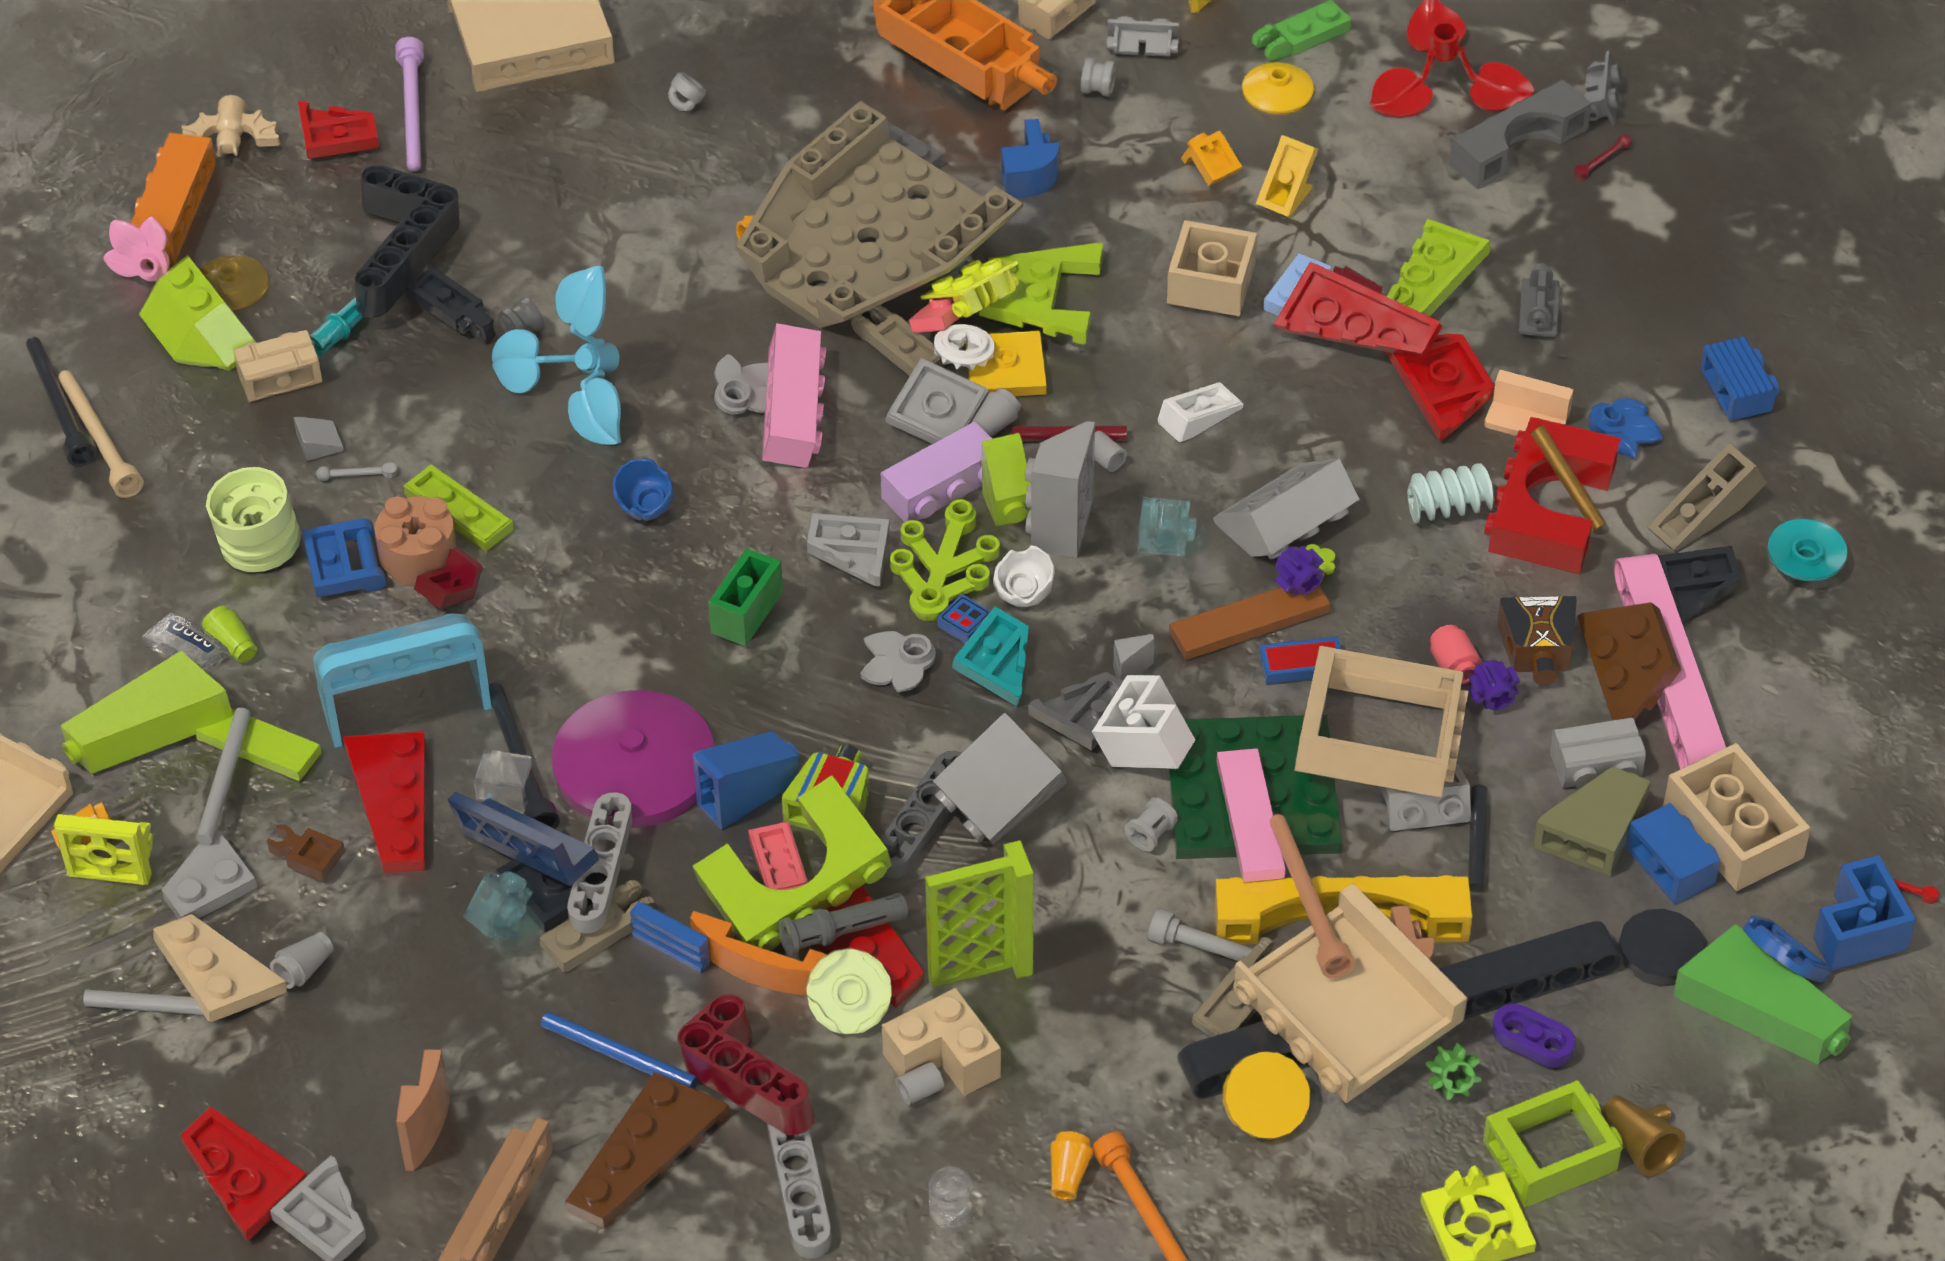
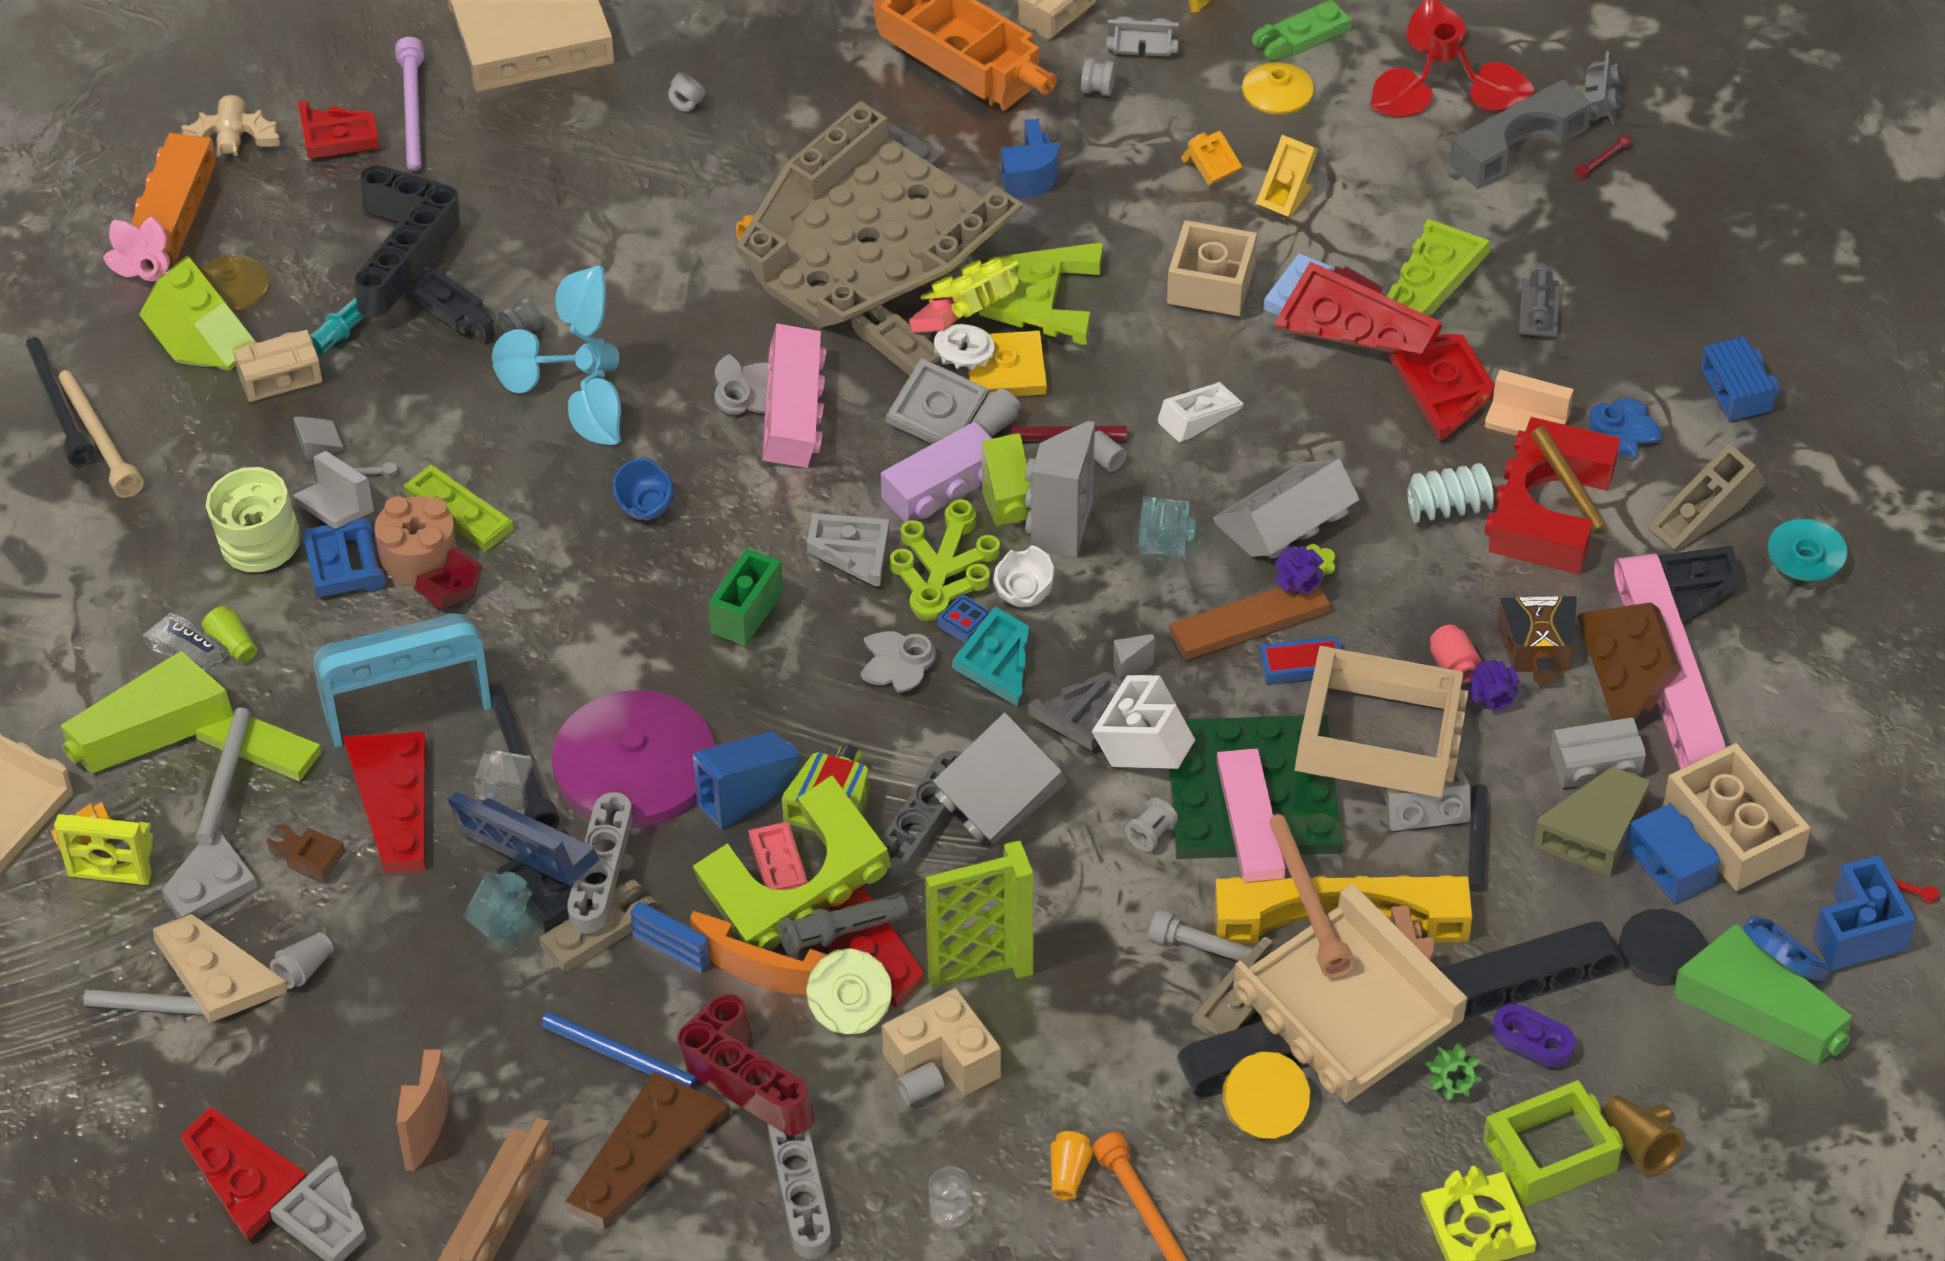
(339, 494): none -> light grey panel

